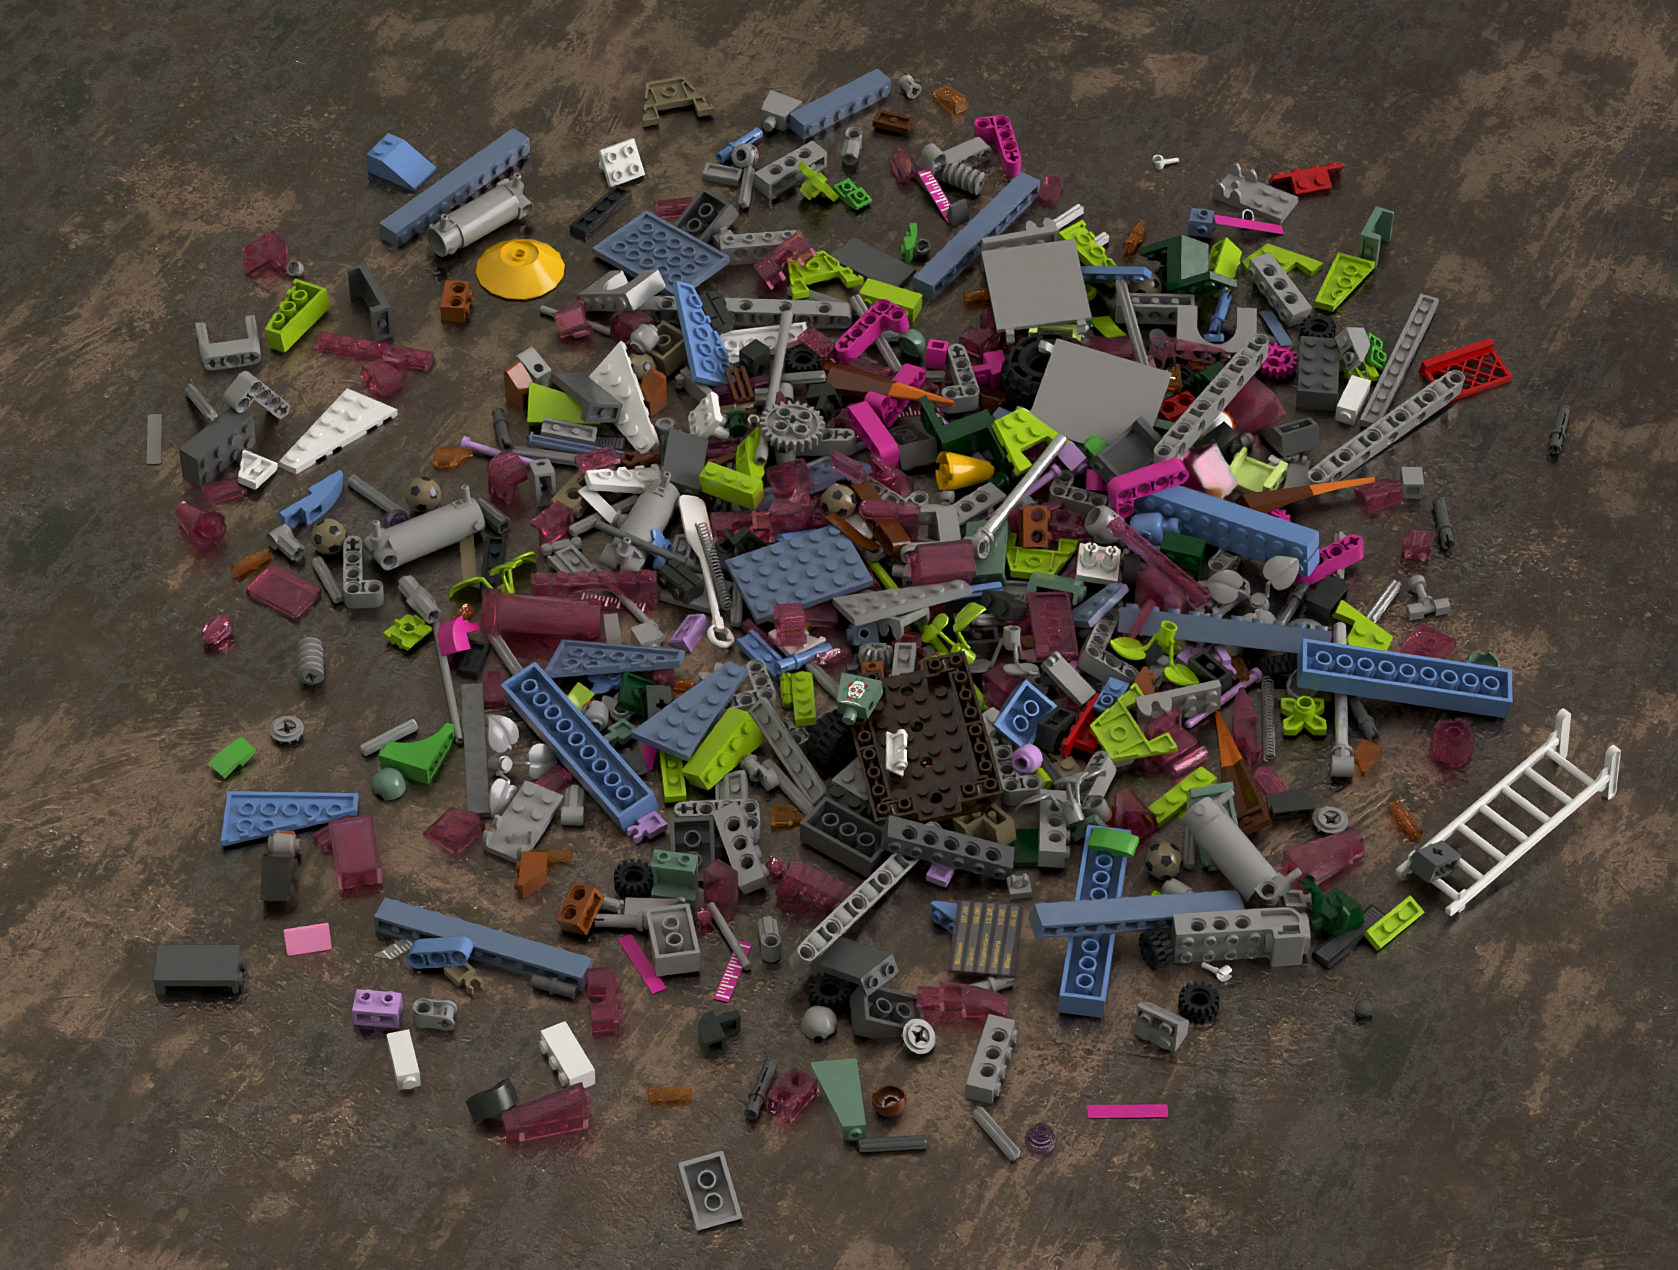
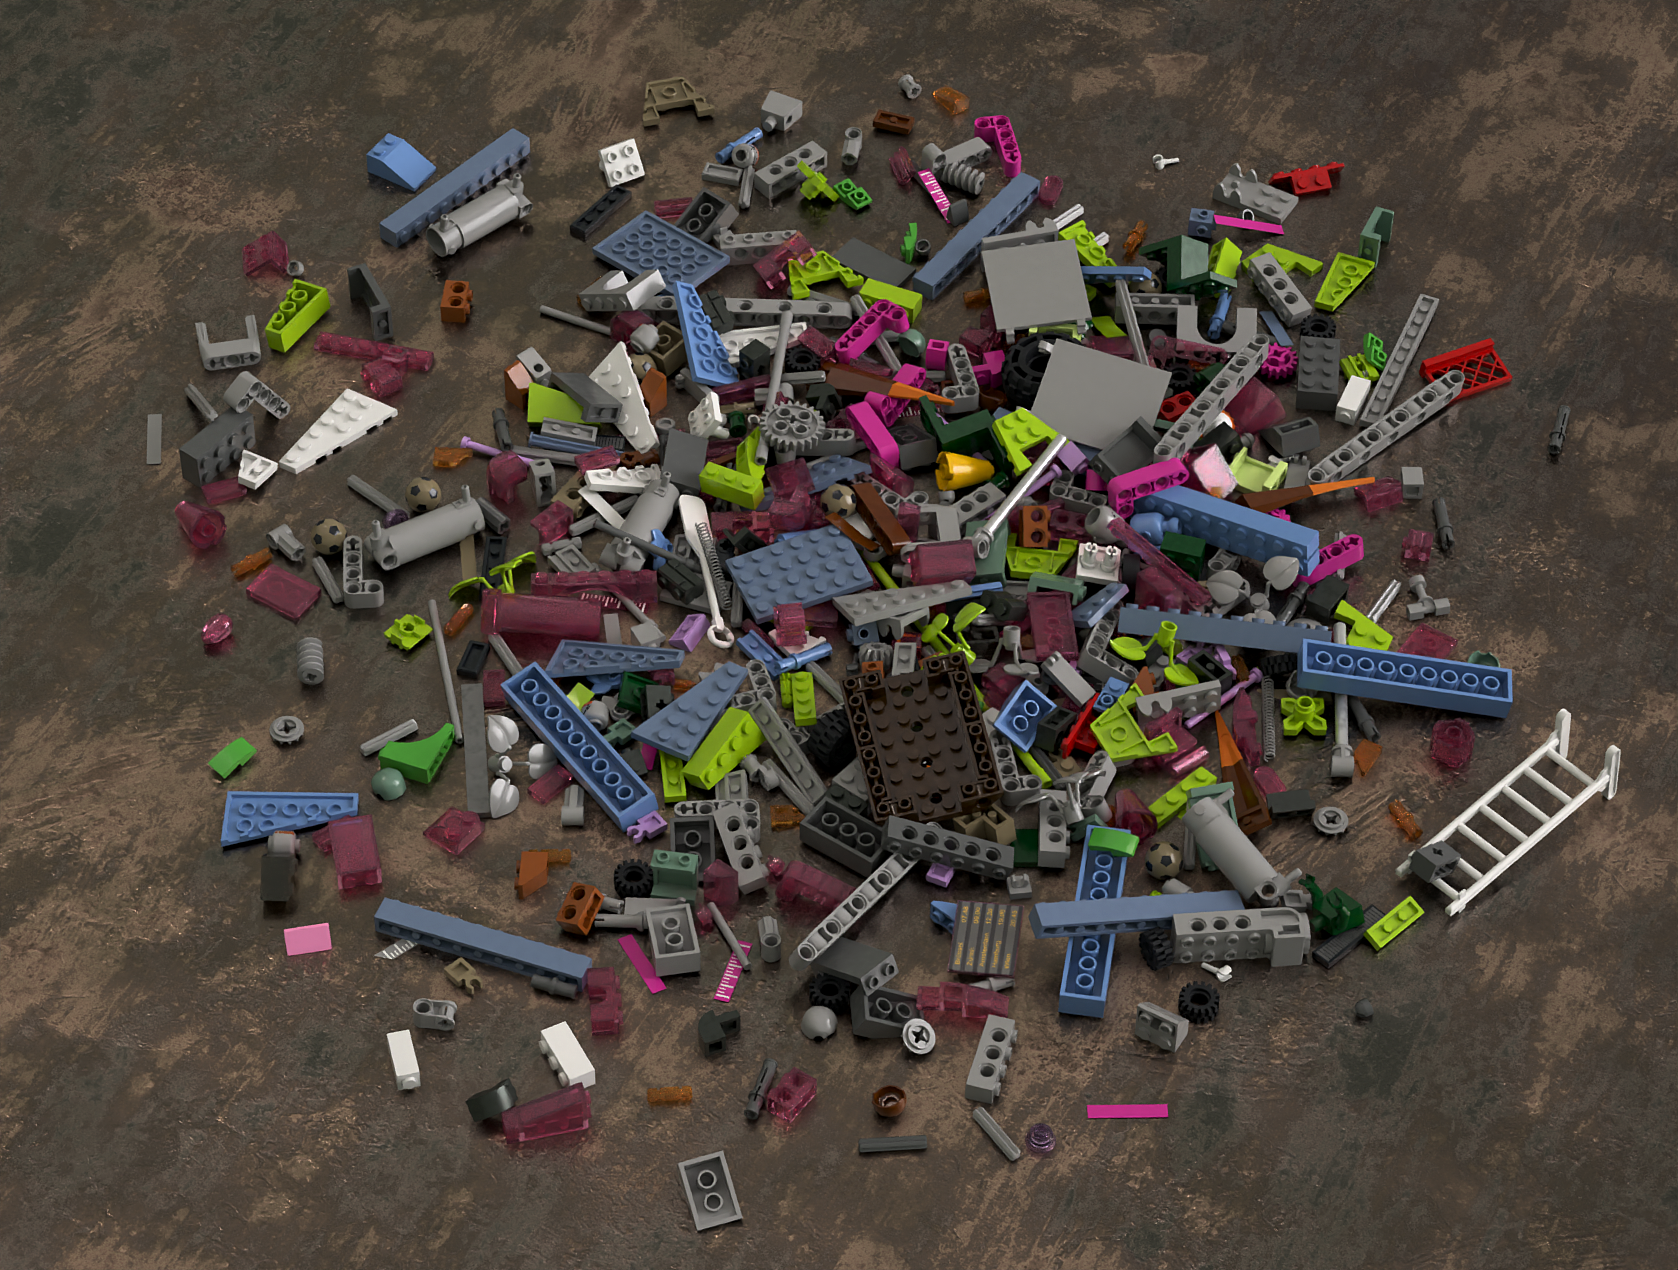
(198, 966): dark grey panel -> none
(317, 503): medium blue slope -> none
(377, 1008): lavender brick -> none
(419, 599): light grey piece -> none
(439, 952): medium blue beam -> none
(453, 635): dark pink brick -> none
(520, 269): yellow dish -> none
(522, 822): light grey hinge -> none
(573, 320): clear pink piece -> none
(619, 519): light grey bush -> none
(736, 372): reddish brown tile -> none
(832, 655): clear pink axle -> none
(840, 104): sand blue brick -> none
(841, 1093): sand green slope -> none
(847, 466): clear pink tile -> none
(857, 697): sand green torso -> none
(879, 509): clear pink tile -> none
(895, 753): white hinge -> none
(1026, 759): lavender head -> none
(1093, 446): bright green brick -> none
(1141, 619): clear pink tile -> none
(1175, 381): clear orange tile -> none
(1214, 339): medium blue tile -> none
(1324, 856): clear pink slope -> none
(1353, 346): light grey slope -> none

